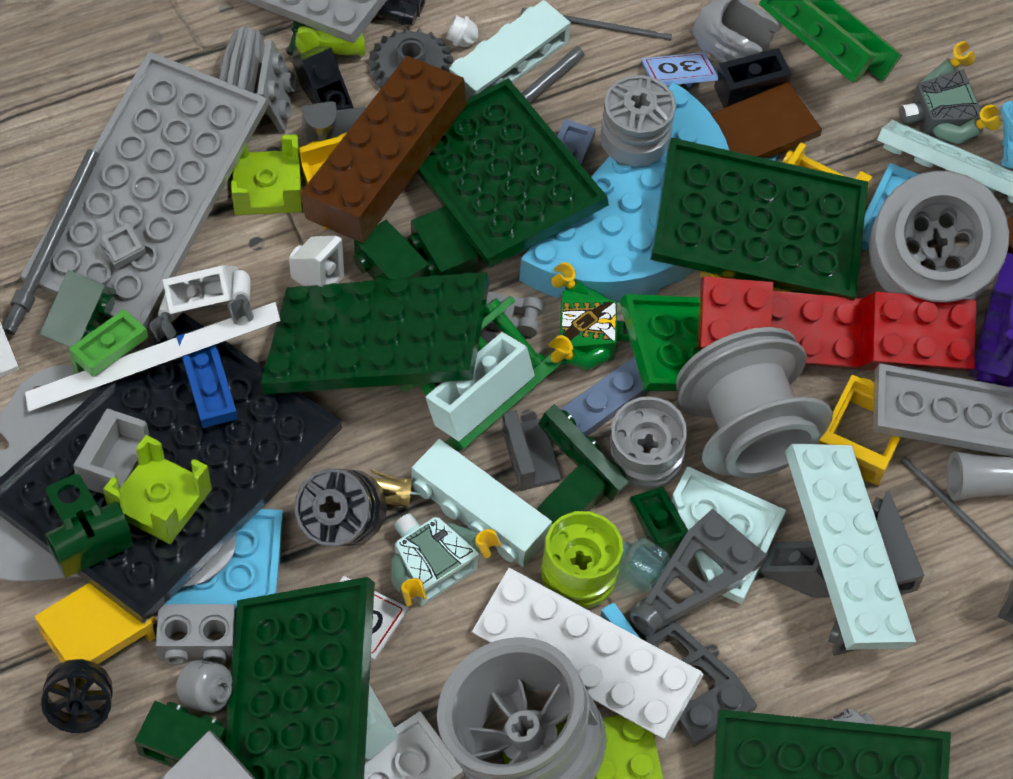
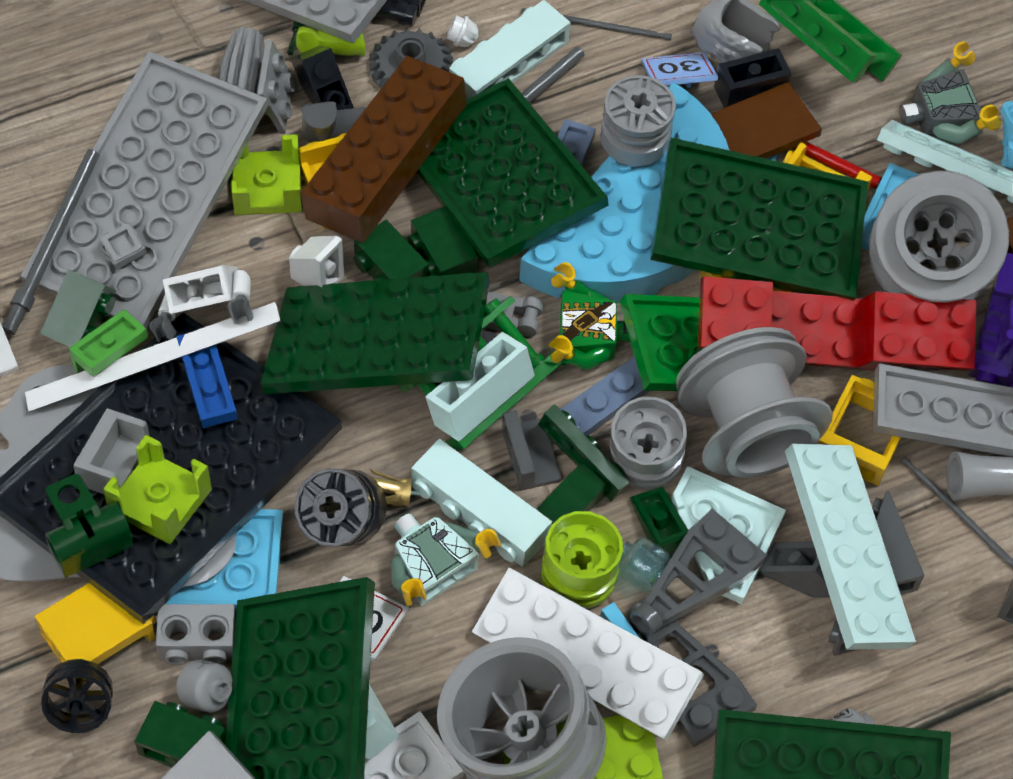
(838, 163): none -> red bar

